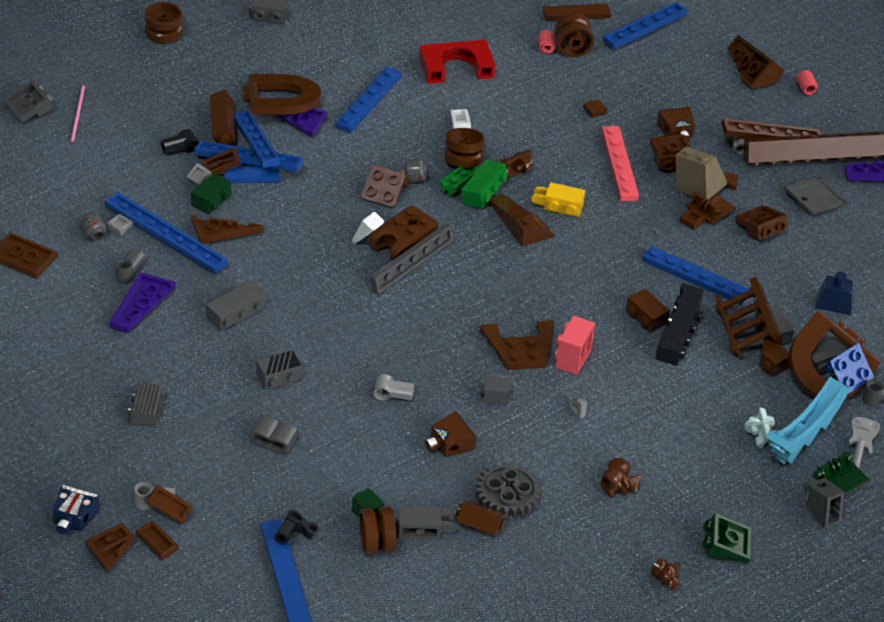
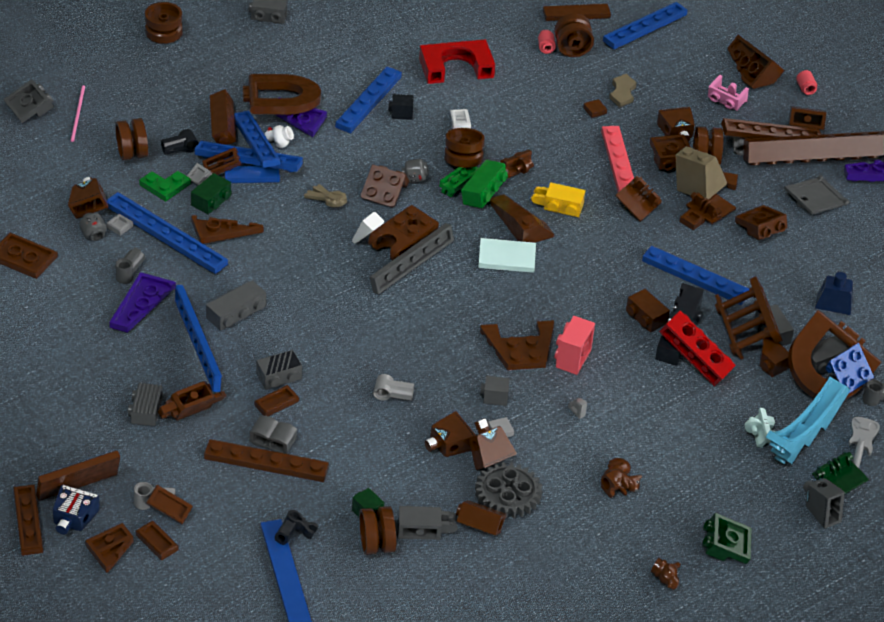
(28, 520): none -> reddish brown tile
(78, 474): none -> reddish brown tile
(87, 197): none -> reddish brown torso
(131, 139): none -> reddish brown wheel
(165, 188): none -> green plate
(190, 401): none -> reddish brown hinge
(198, 338): none -> blue tile
(266, 460): none -> reddish brown plate
(276, 401): none -> reddish brown tile
(280, 135): none -> white animal
(331, 198): none -> dark tan piece
(401, 106): none -> black brick
(489, 445): none -> reddish brown torso
(504, 423): none -> light grey tile
(507, 255): none -> light aqua tile
(623, 86): none -> dark tan tile
(639, 198): none -> reddish brown hinge
(701, 357): none -> red brick
(709, 142): none -> reddish brown wheel
(727, 96): none -> bright pink window
(807, 117): none -> reddish brown brick

